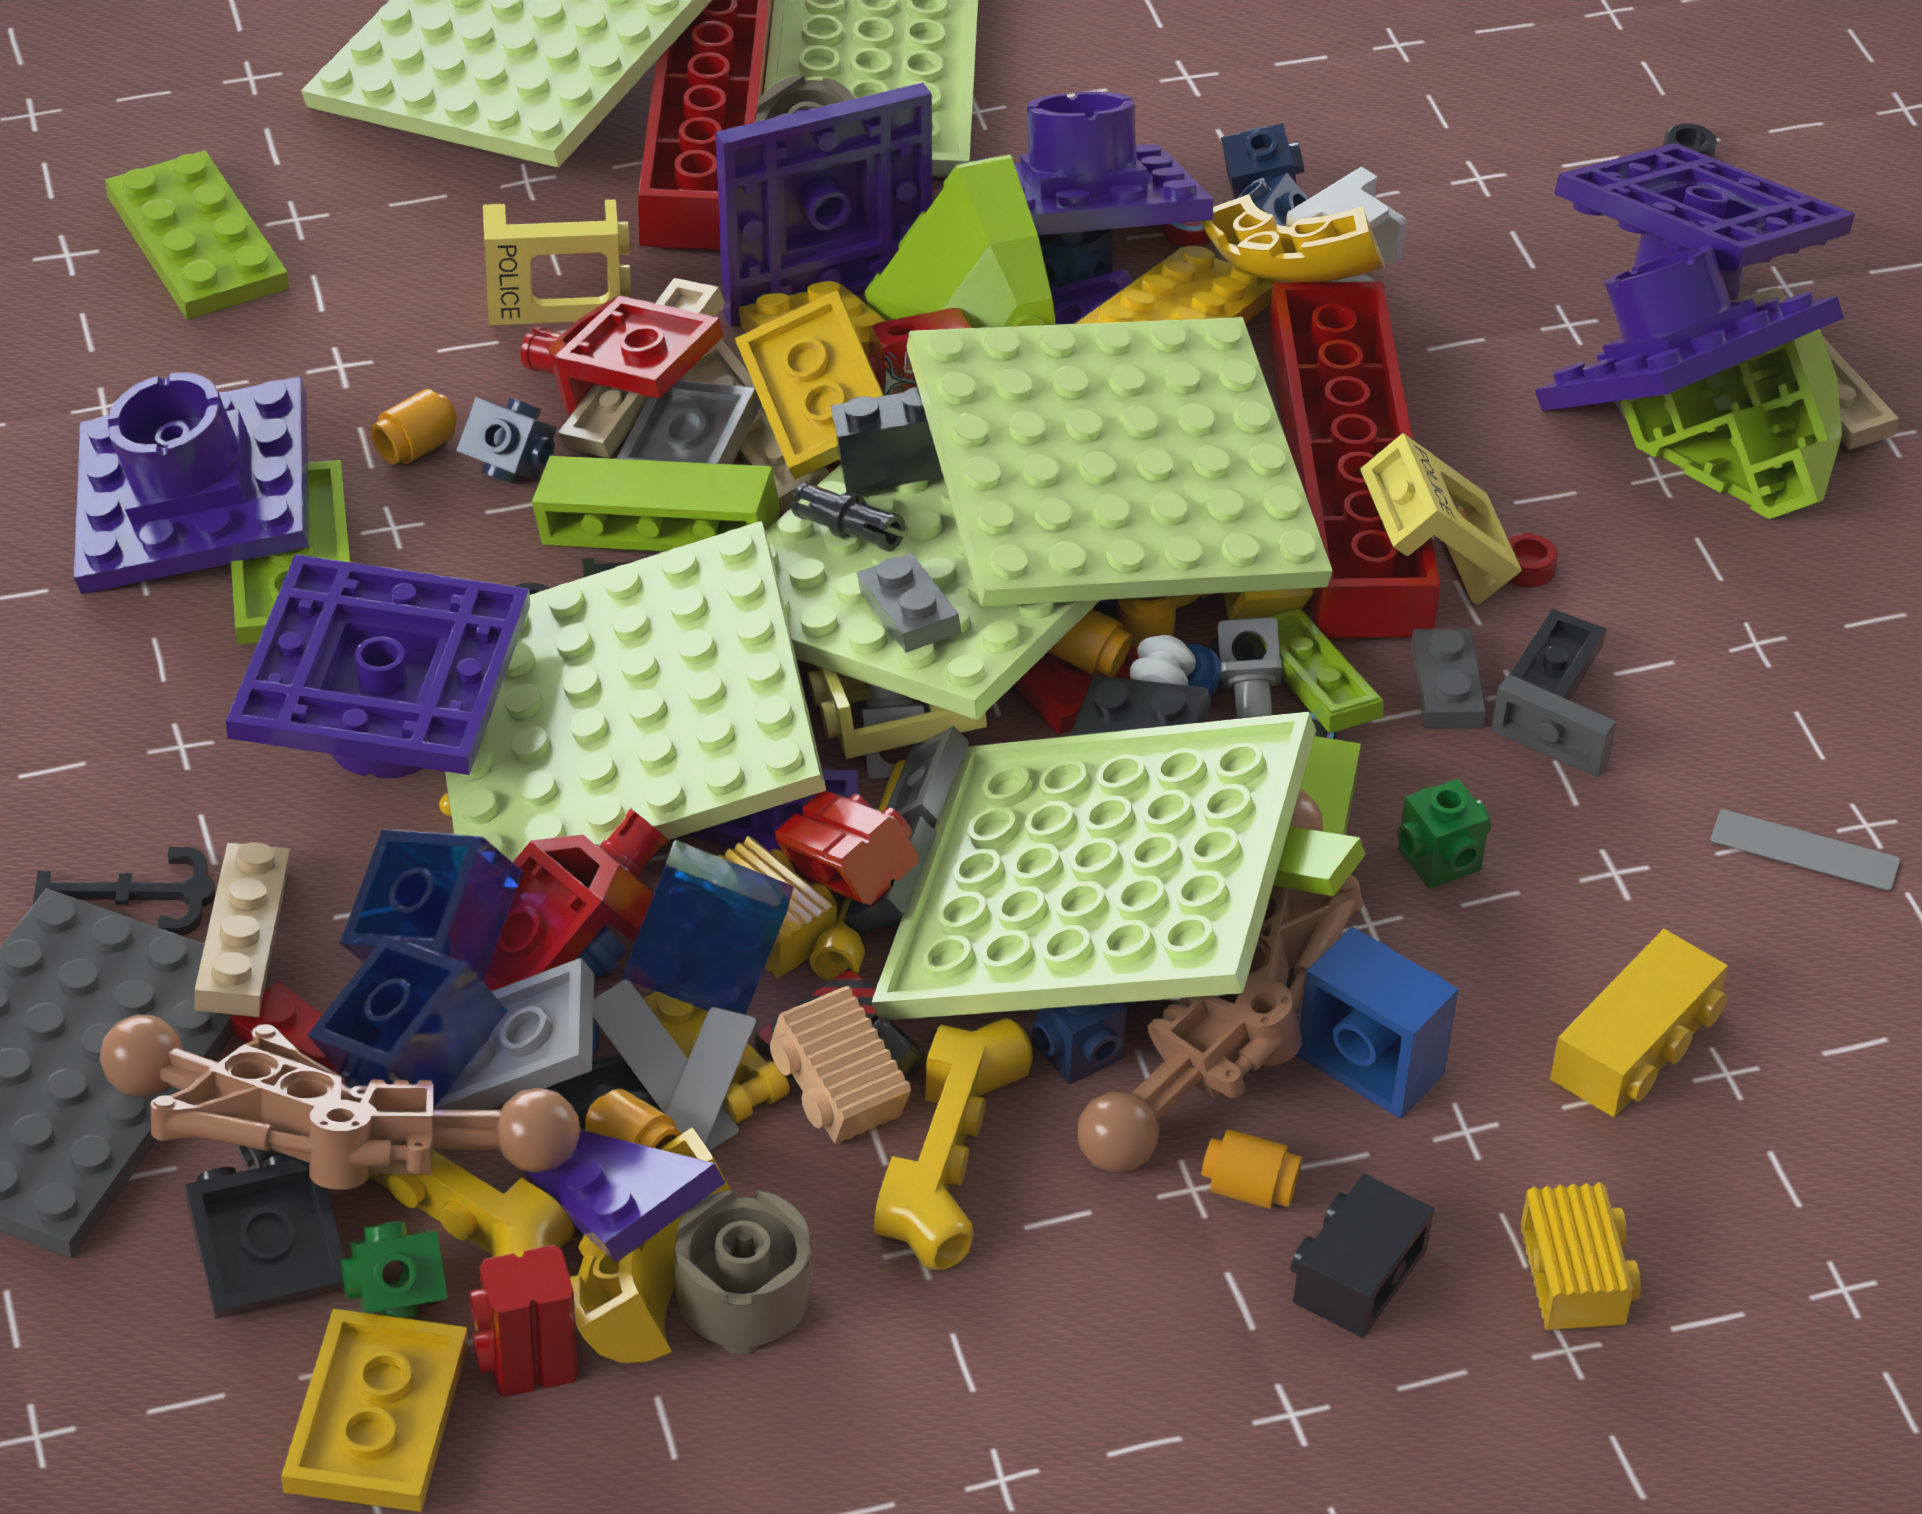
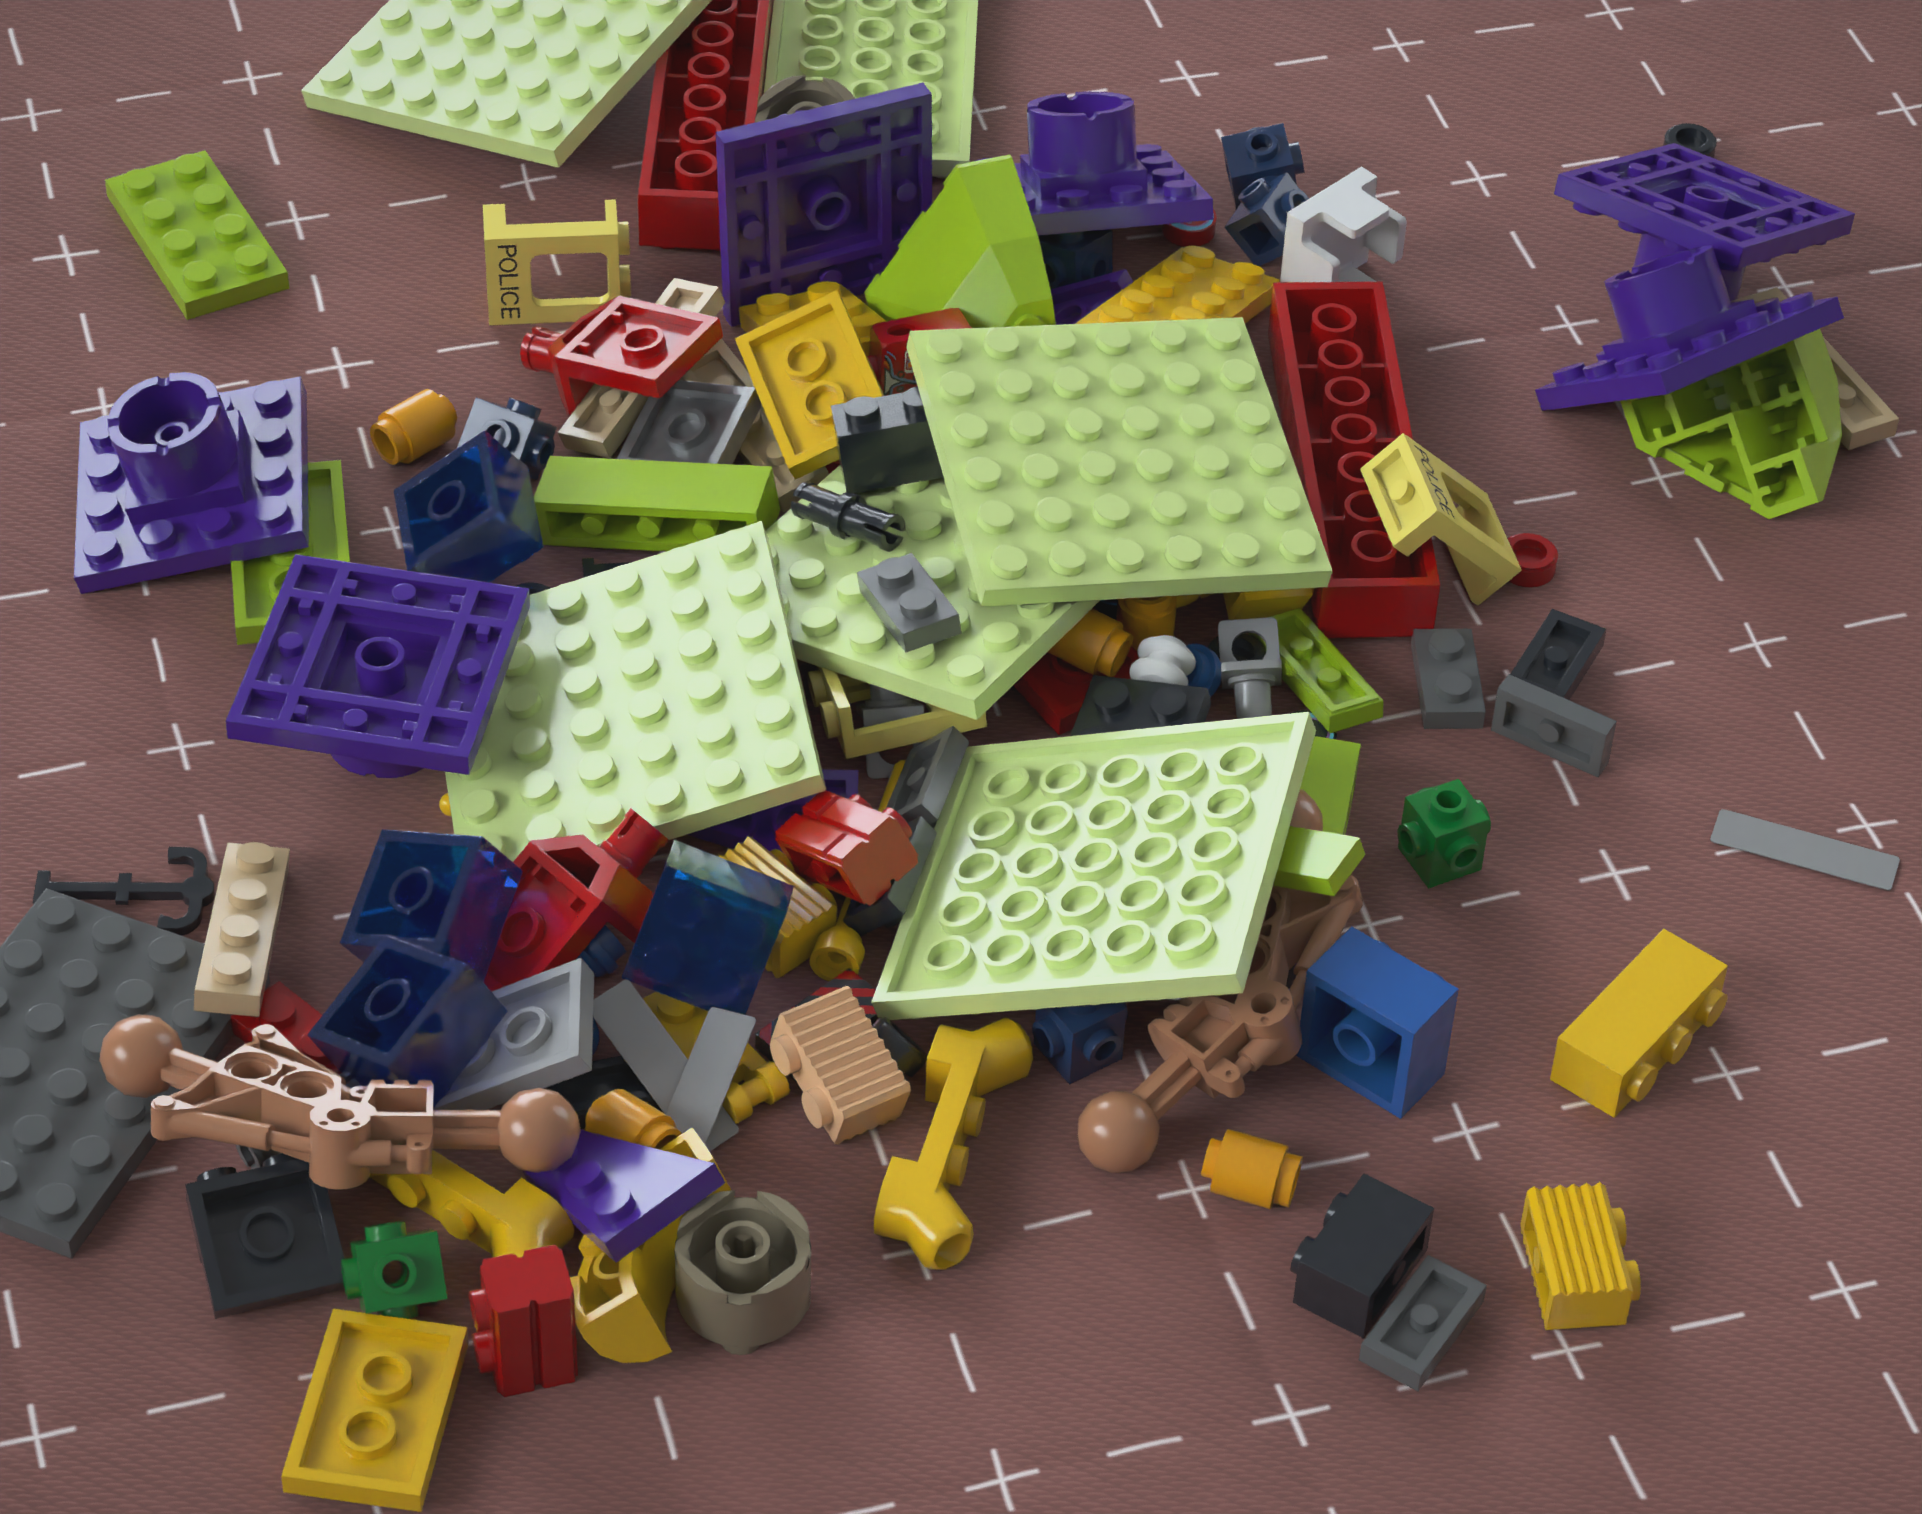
(469, 513): none -> clear blue brick
(1306, 252): yellow brick -> none
(1422, 1323): none -> dark grey plate

